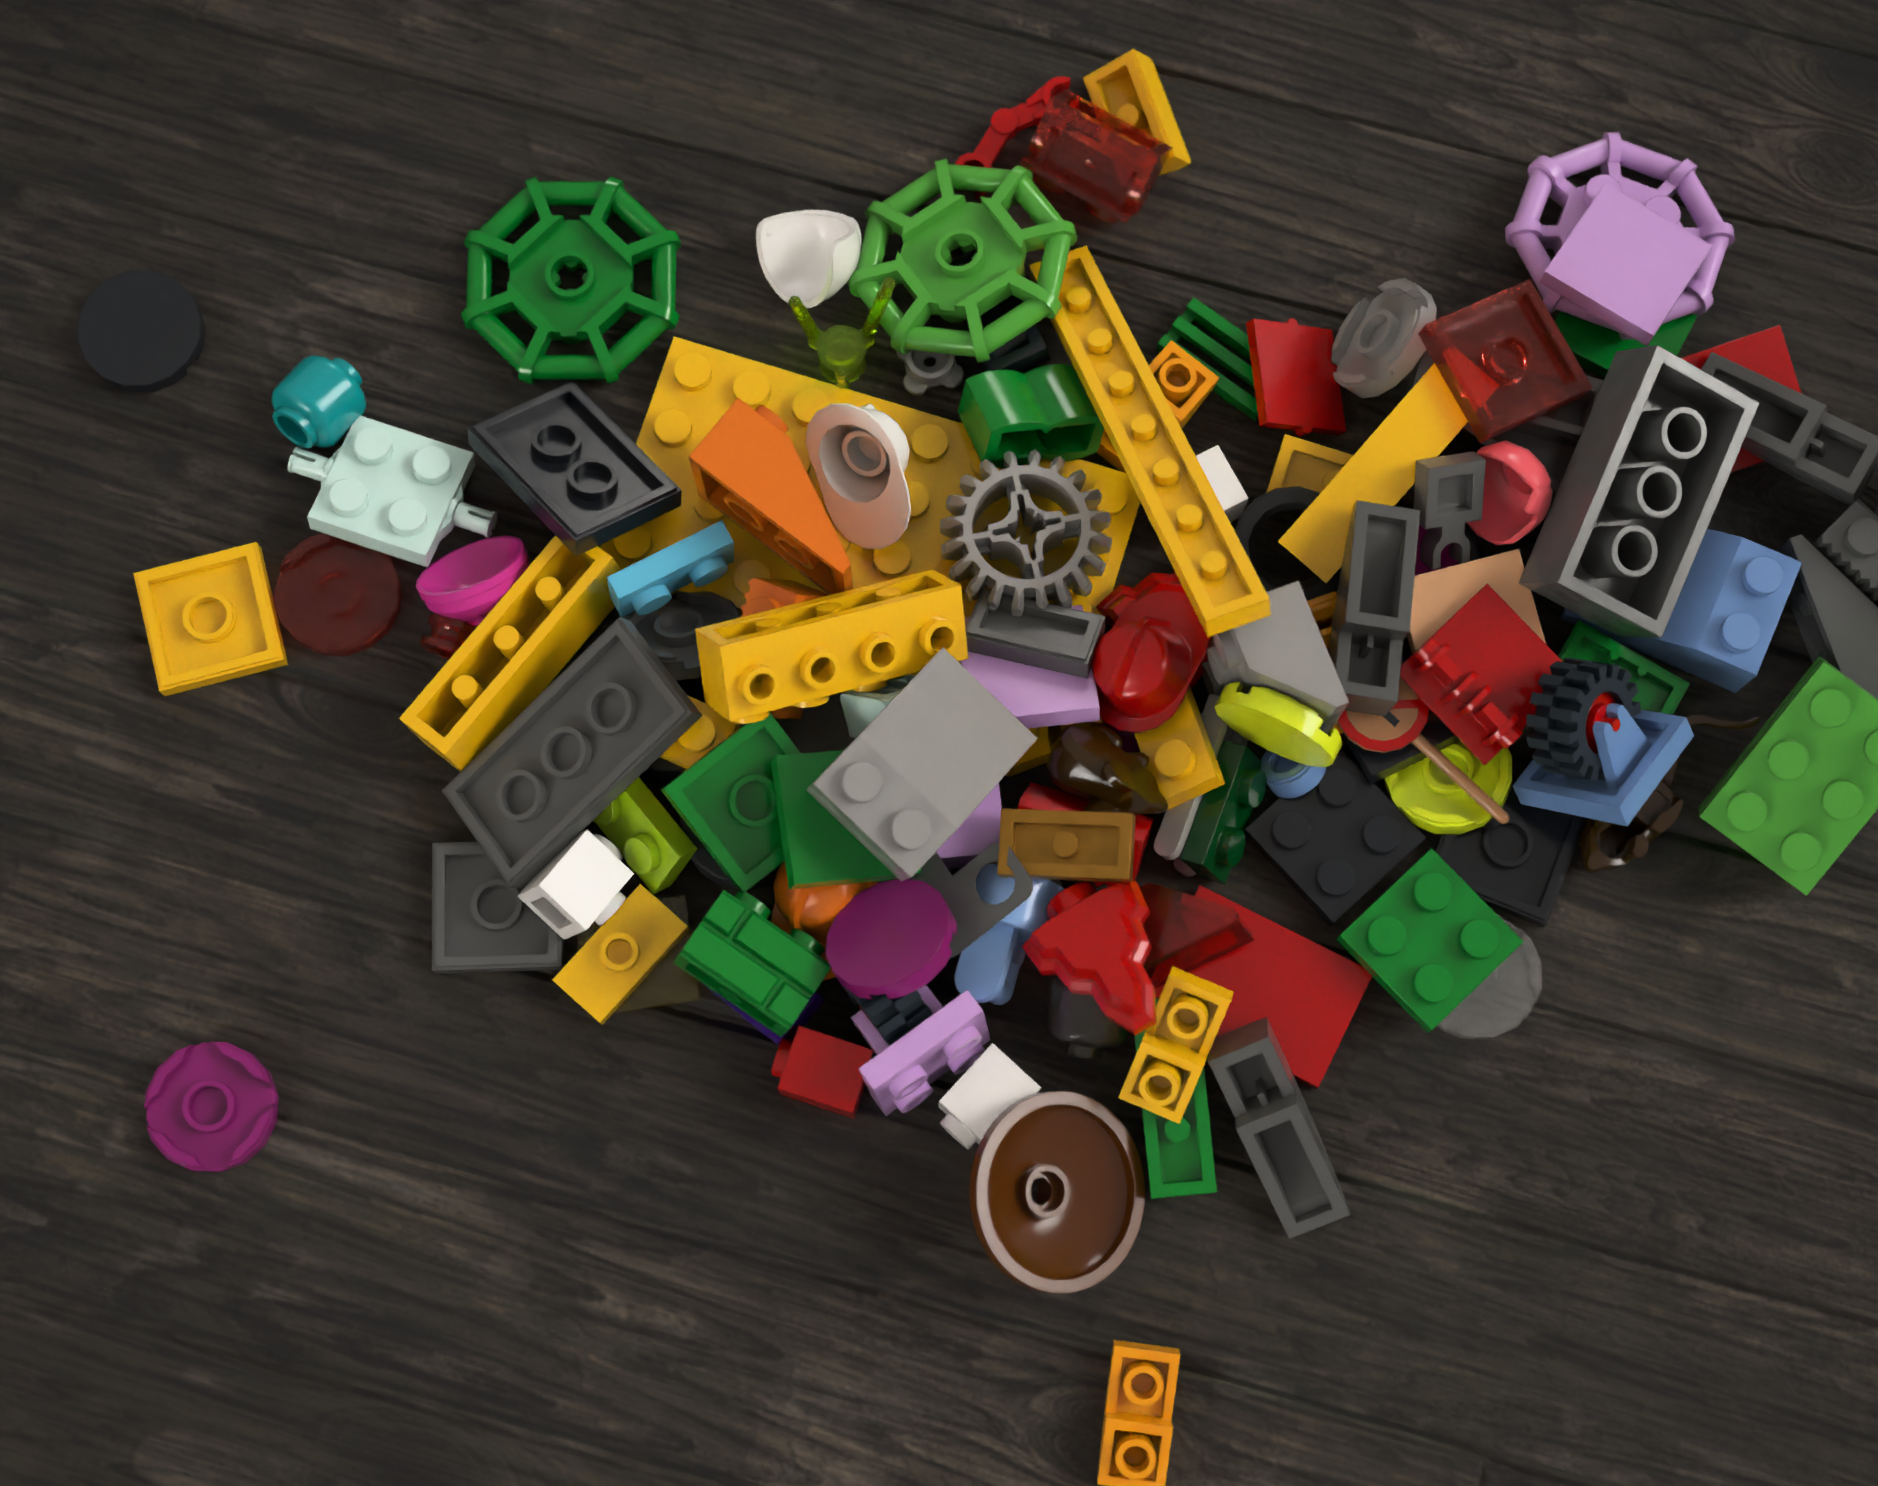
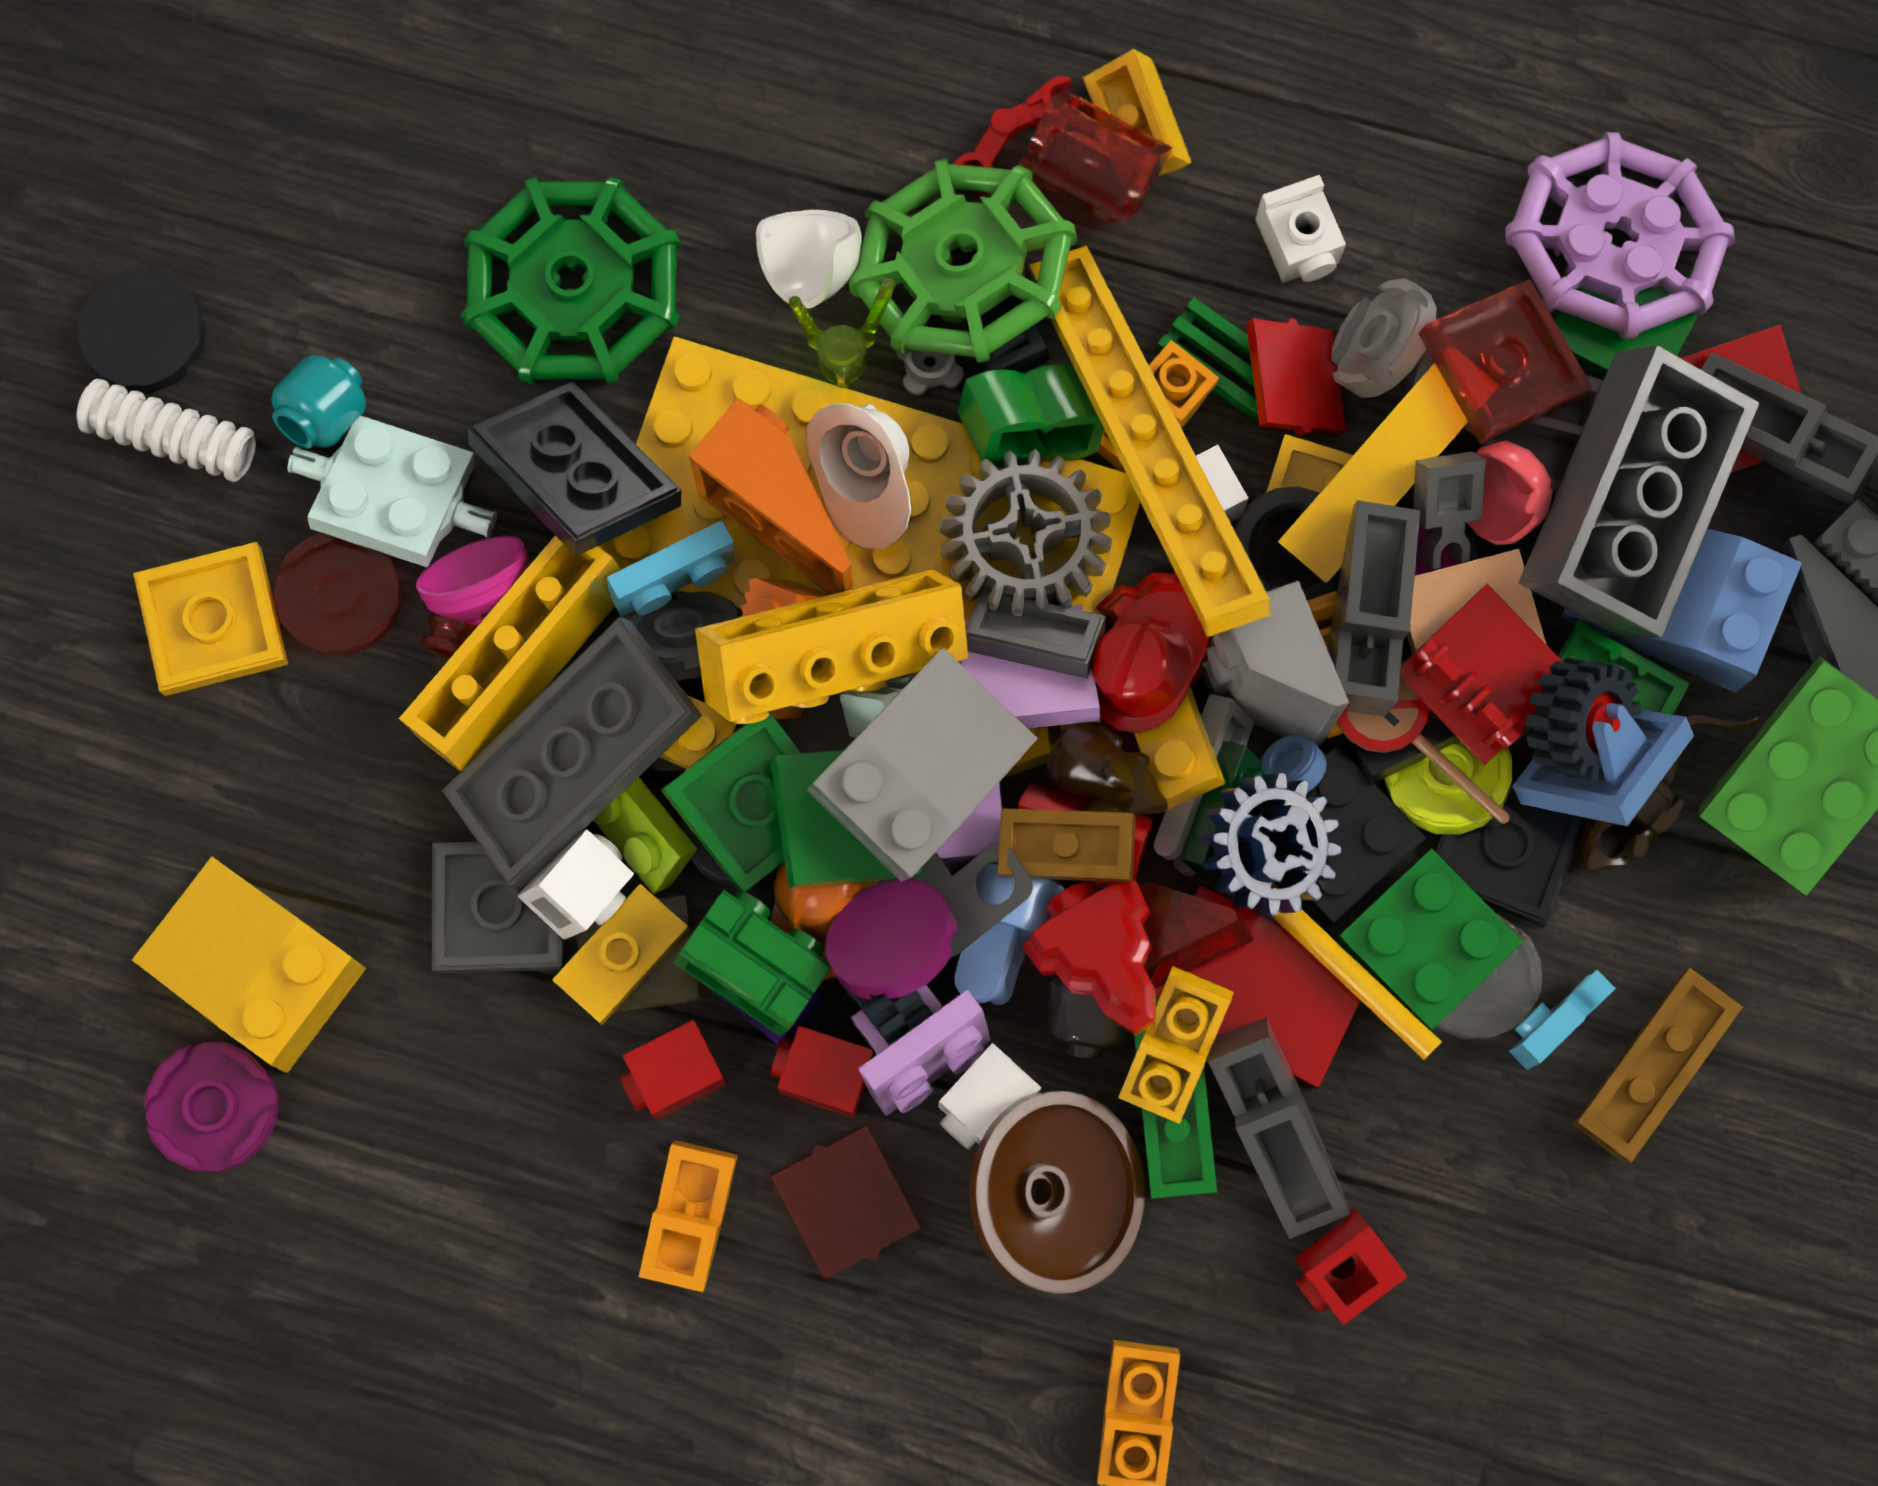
(165, 429): none -> white piece
(249, 965): none -> yellow slope
(671, 1071): none -> red brick
(688, 1216): none -> light orange slope
(845, 1202): none -> clear red piece
(1248, 856): none -> gear
(1278, 724): neon yellow tile -> none
(1292, 251): none -> white brick
(1359, 981): none -> yellow bar
(1364, 1280): none -> red brick
(1546, 1028): none -> medium azure plate
(1625, 264): lavender tile -> none
(1657, 1065): none -> pearl gold plate

